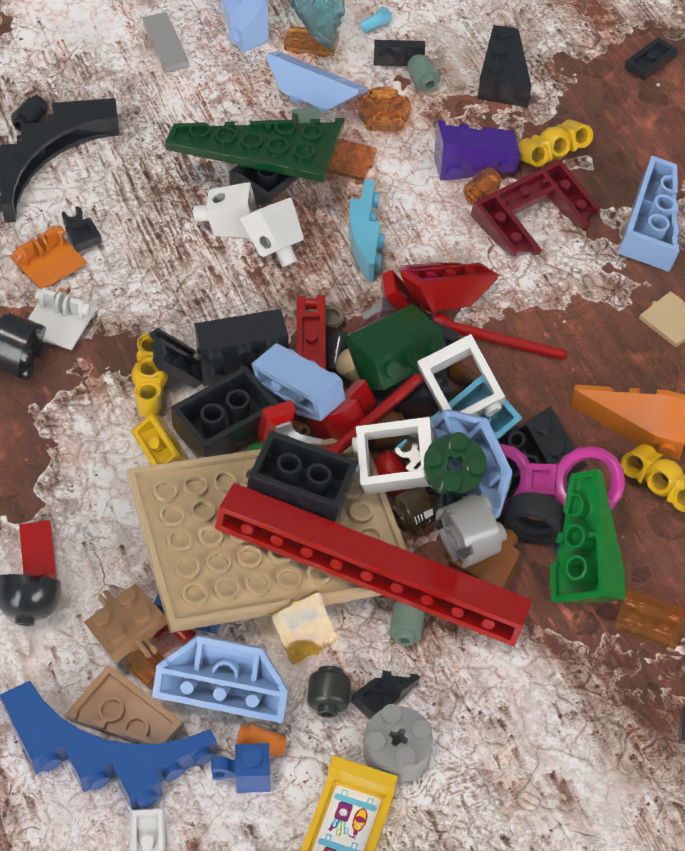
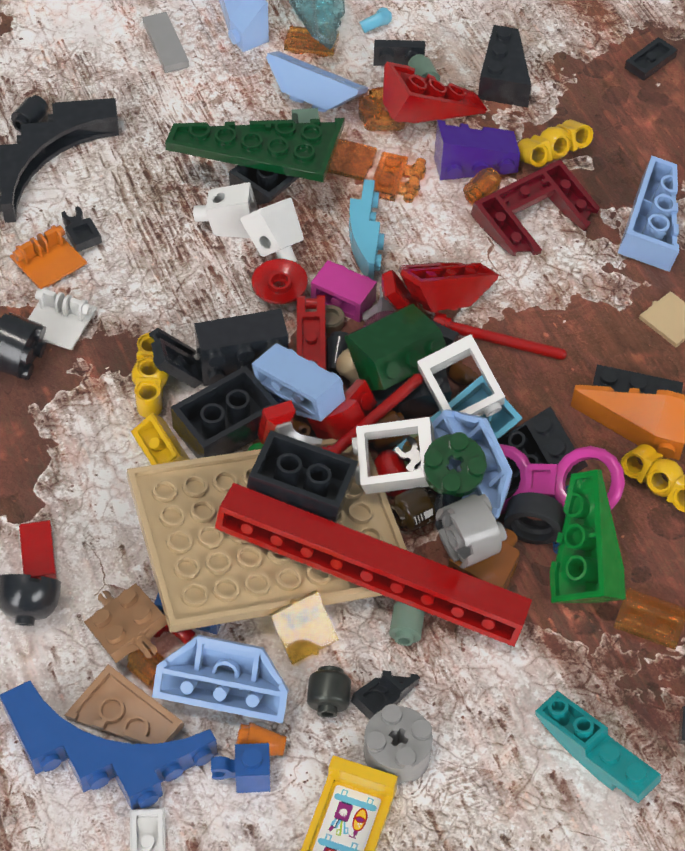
(279, 281): none -> red dish
(344, 289): none -> dark pink brick
(390, 175): none -> clear orange plate
(425, 99): none -> red wedge
(595, 750): none -> teal slope
(623, 380): none -> black plate

